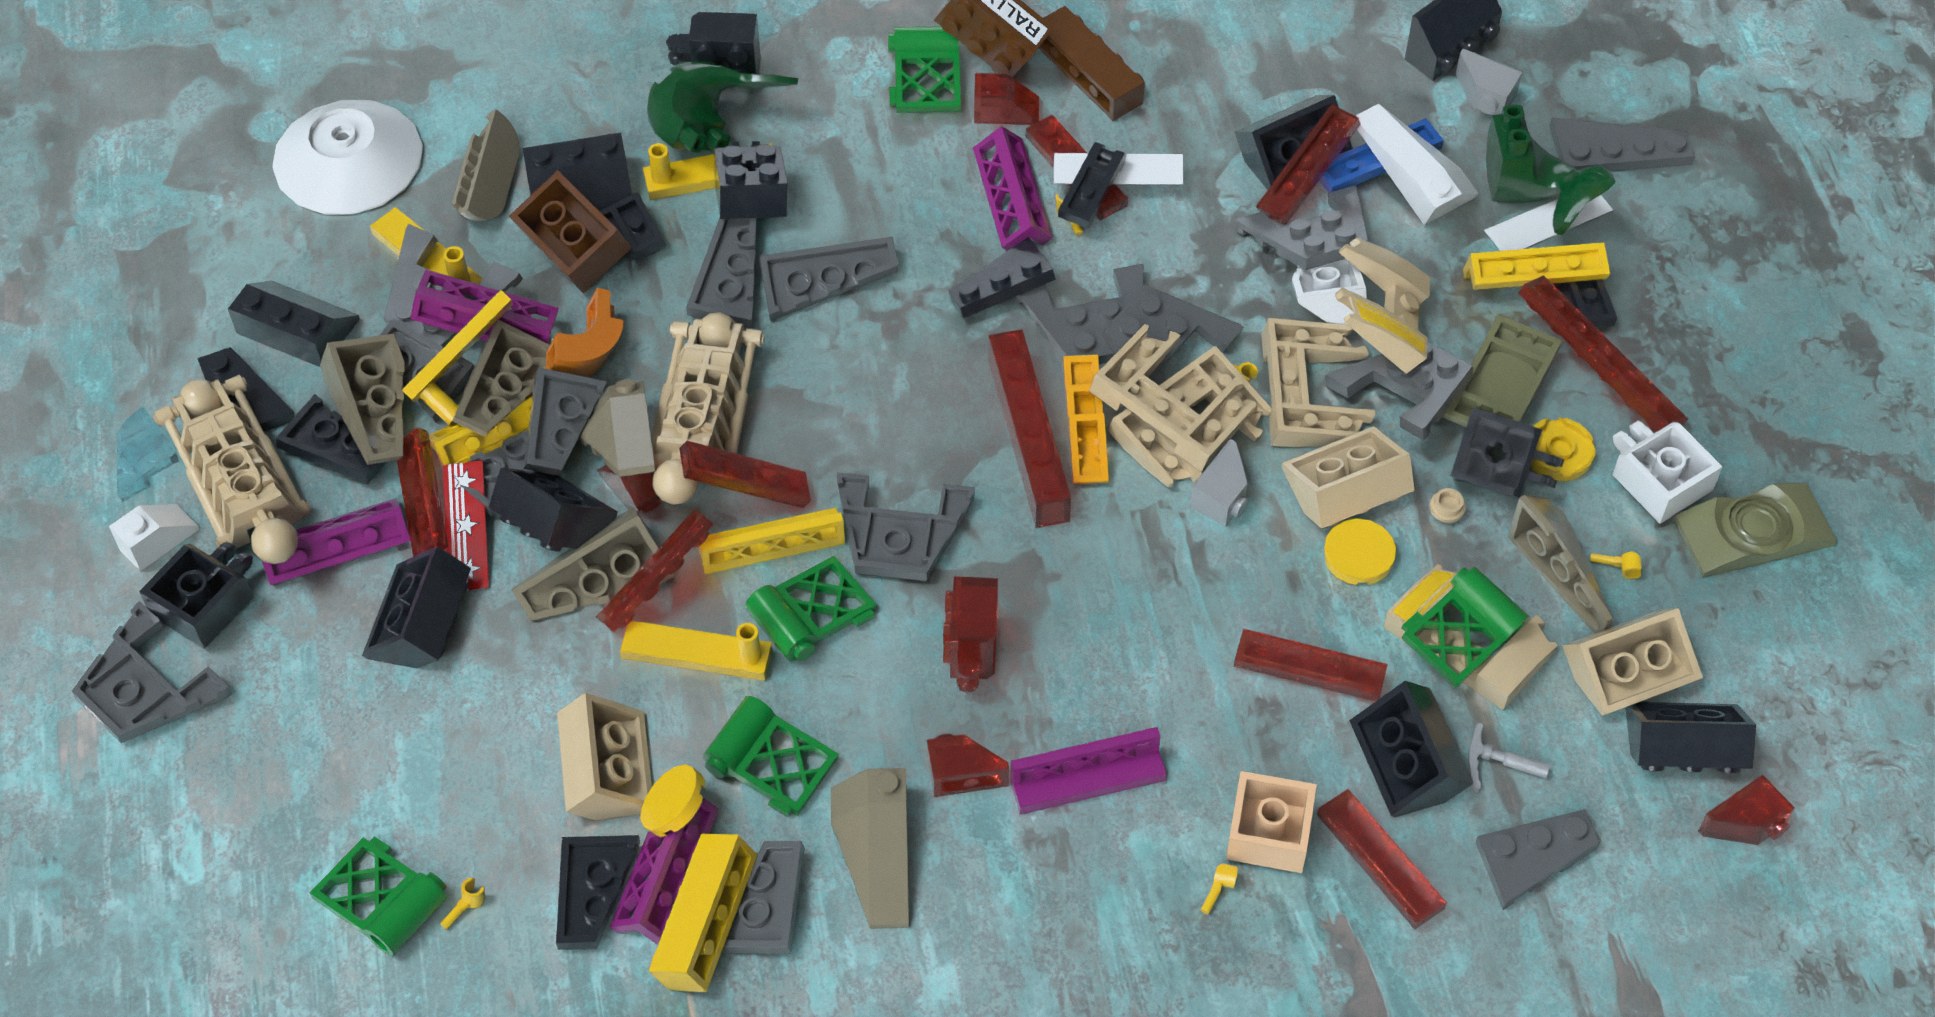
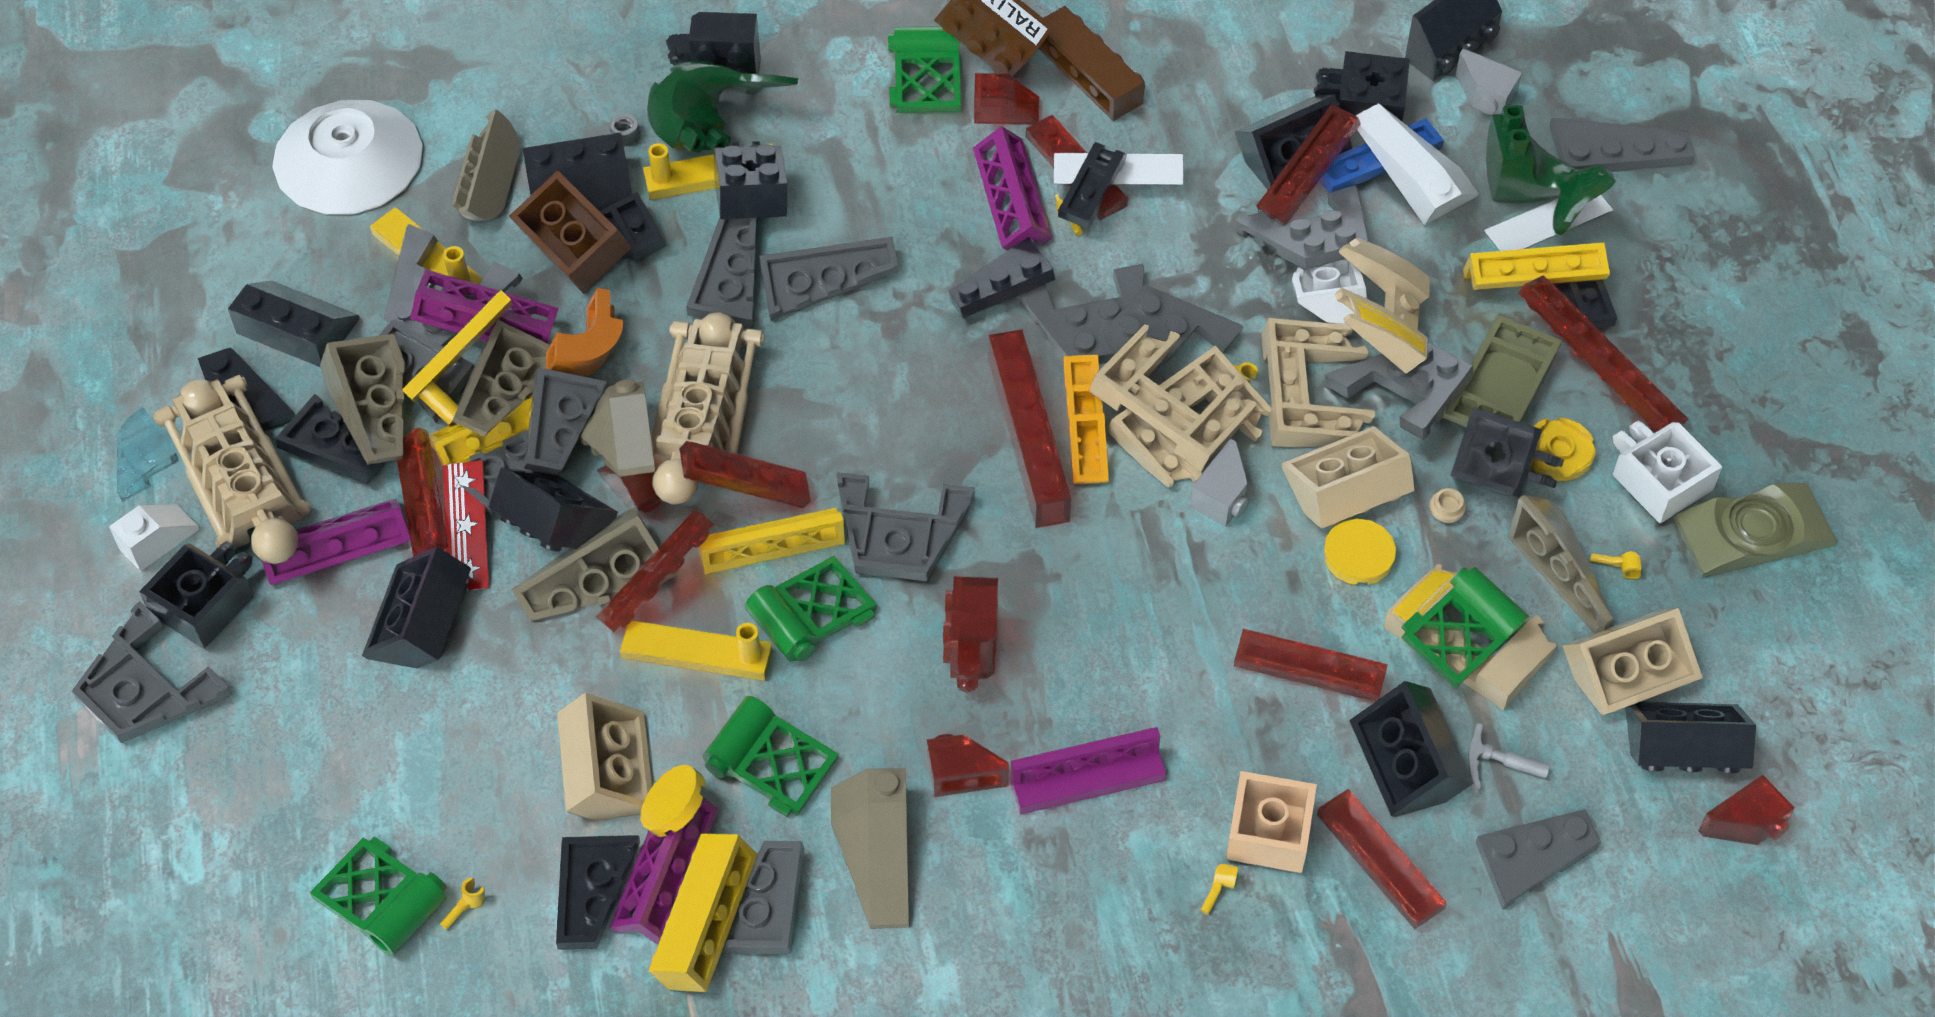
(625, 121): none -> light grey axle
(1366, 82): none -> black hinge

